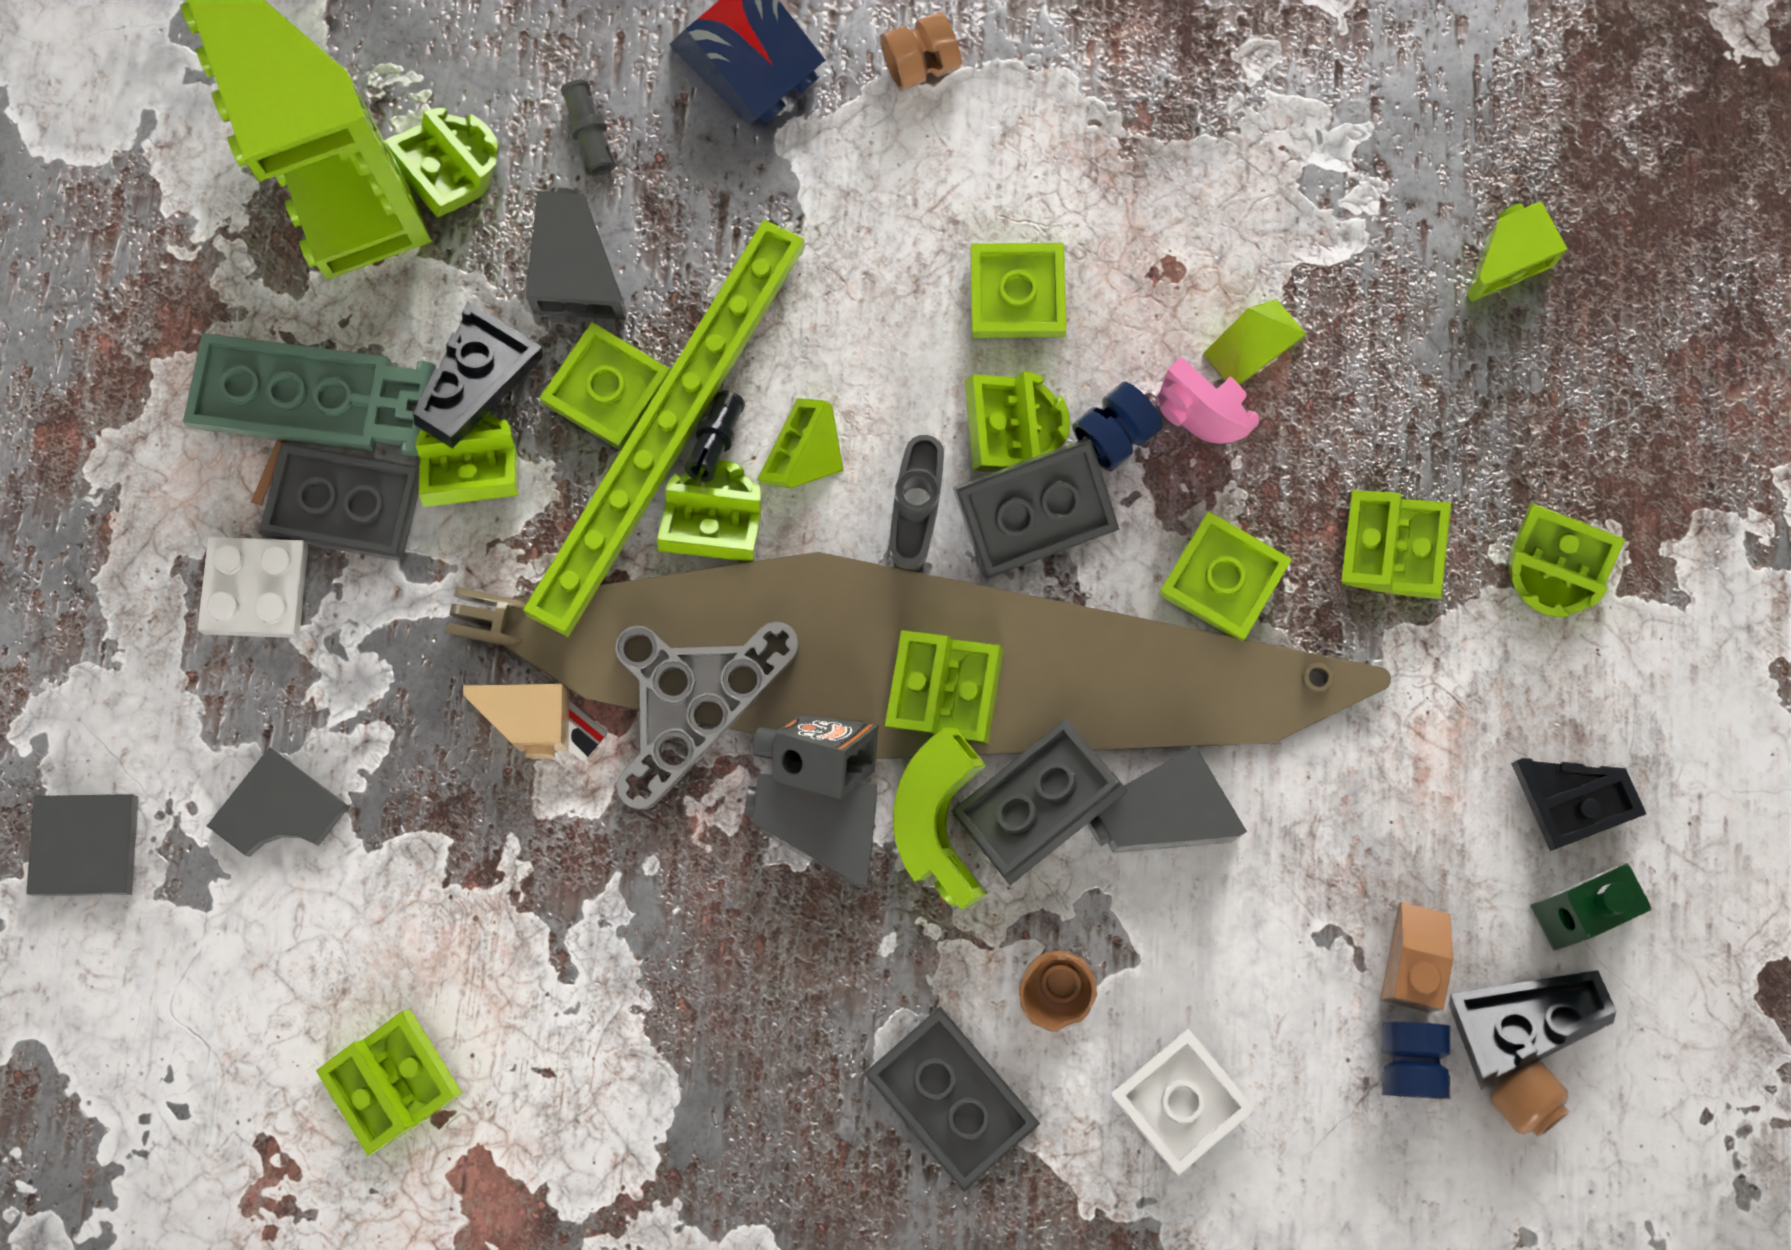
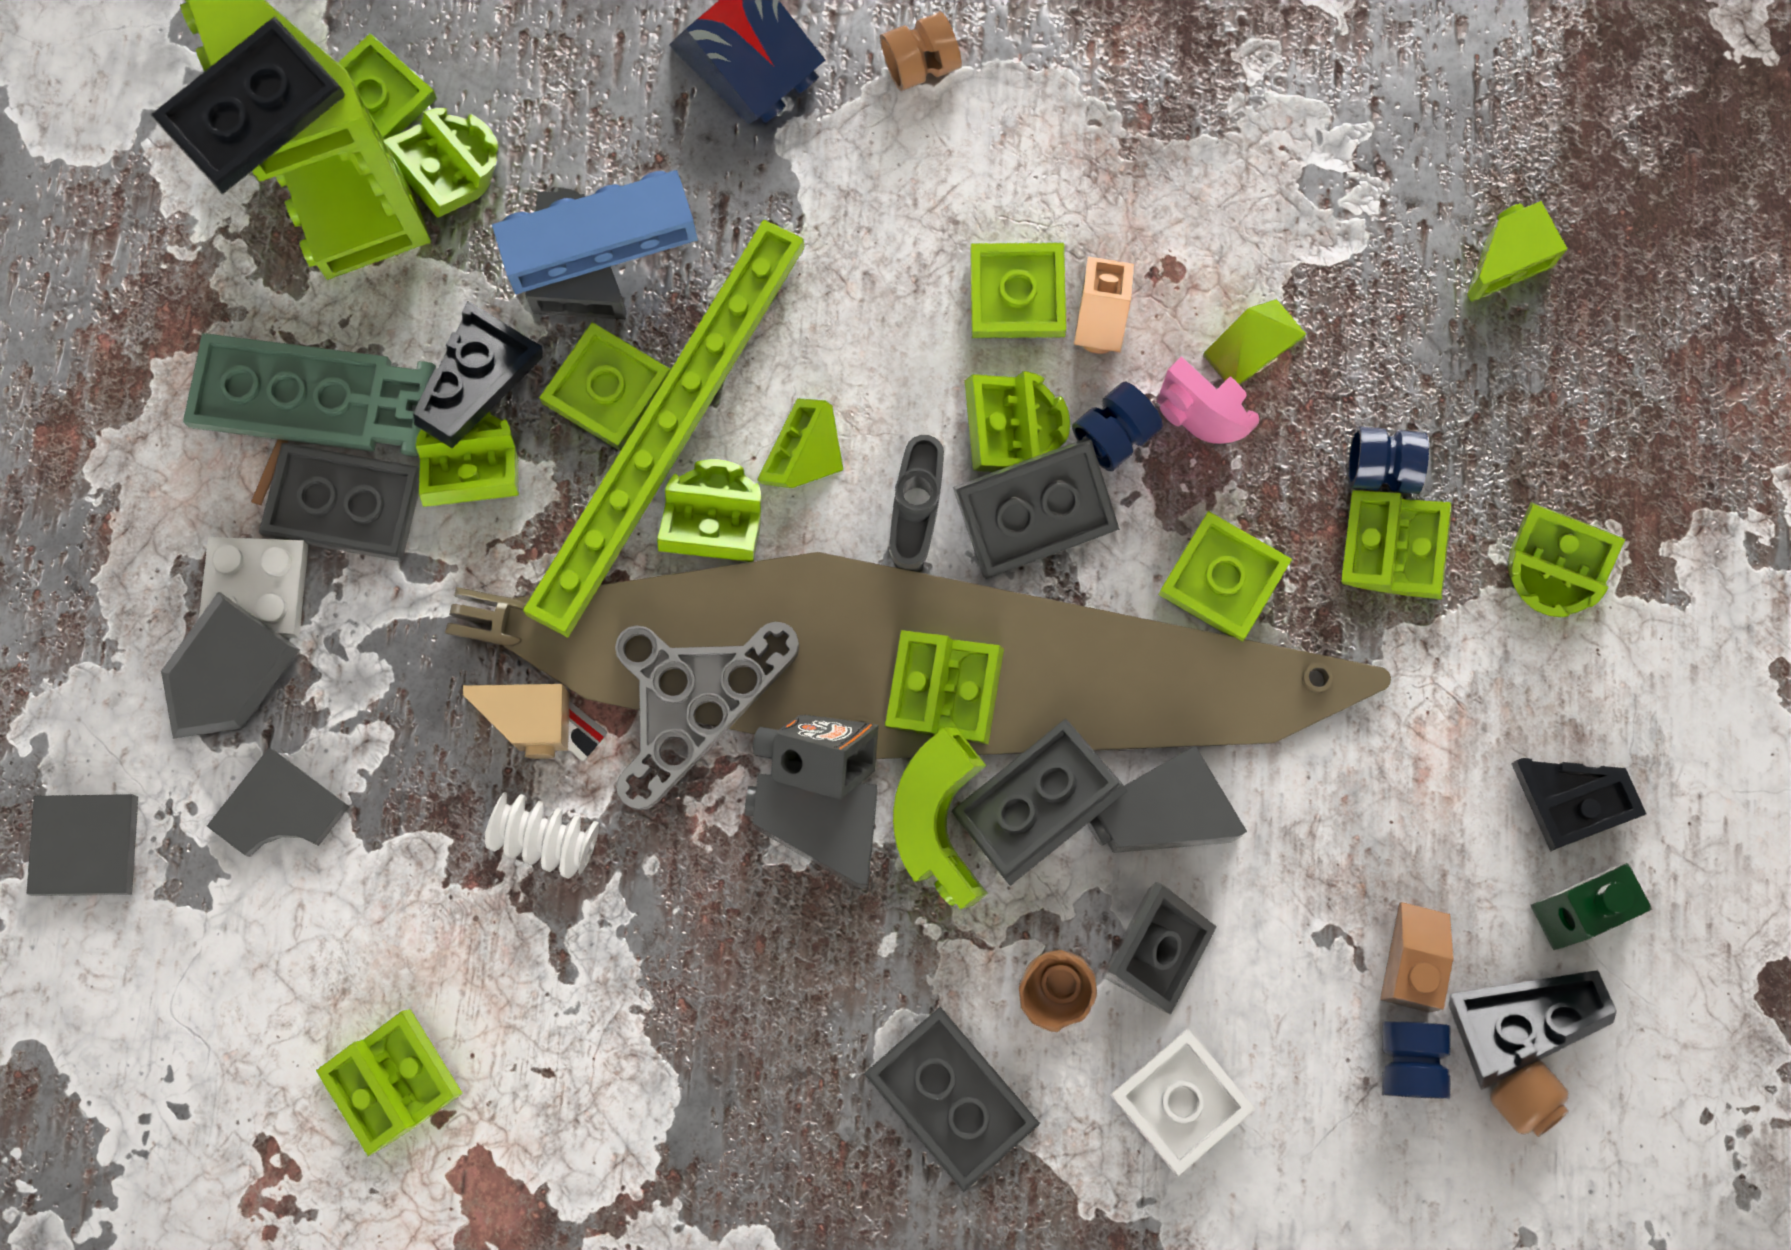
(223, 670): none -> dark grey tile
(248, 105): none -> black tile
(387, 86): none -> lime plate
(540, 836): none -> white piece
(588, 127): dark grey pin -> none
(594, 231): none -> medium blue brick
(714, 436): black pin -> none
(1104, 305): none -> light nougat slope
(1160, 948): none -> dark grey slope
(1387, 459): none -> dark blue wheel

